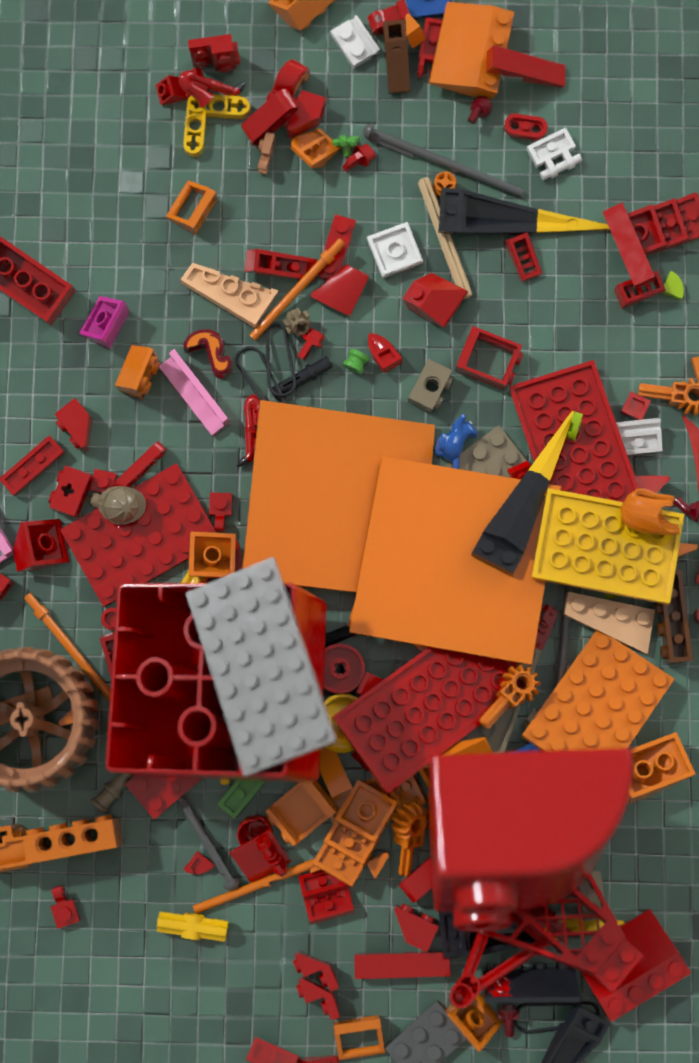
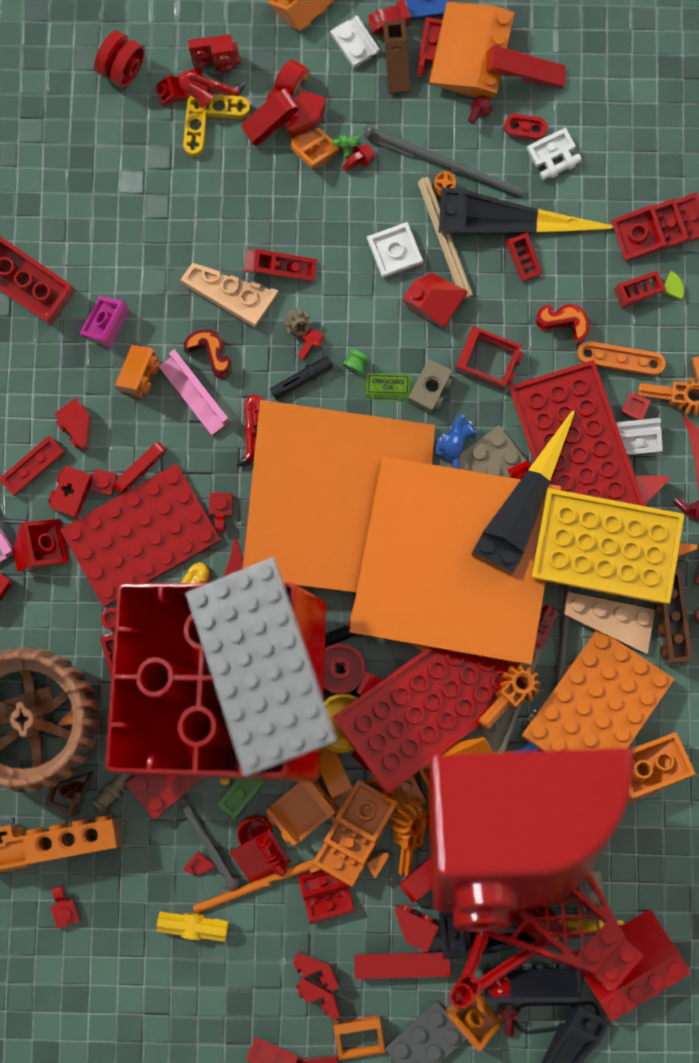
(42, 613): orange bar -> none
(69, 794): none -> reddish brown slope
(119, 58): none -> red wheel
(119, 504): dark tan piece -> none
(200, 213): orange tile -> none
(211, 554): orange slope -> none
(246, 377): black piece -> none
(266, 148): nougat plate -> none
(268, 361): black piece -> none
(326, 258): orange bar -> none
(341, 228): red plate -> none
(342, 289): red slope -> none
(383, 353): red plate -> none
(388, 385): none -> clear neon green tile
(413, 31): orange slope -> none
(565, 316): none -> red animal
(575, 425): lime tile -> none
(621, 358): none -> orange plate
(629, 246): red slope -> none
(644, 513): orange hair -> none

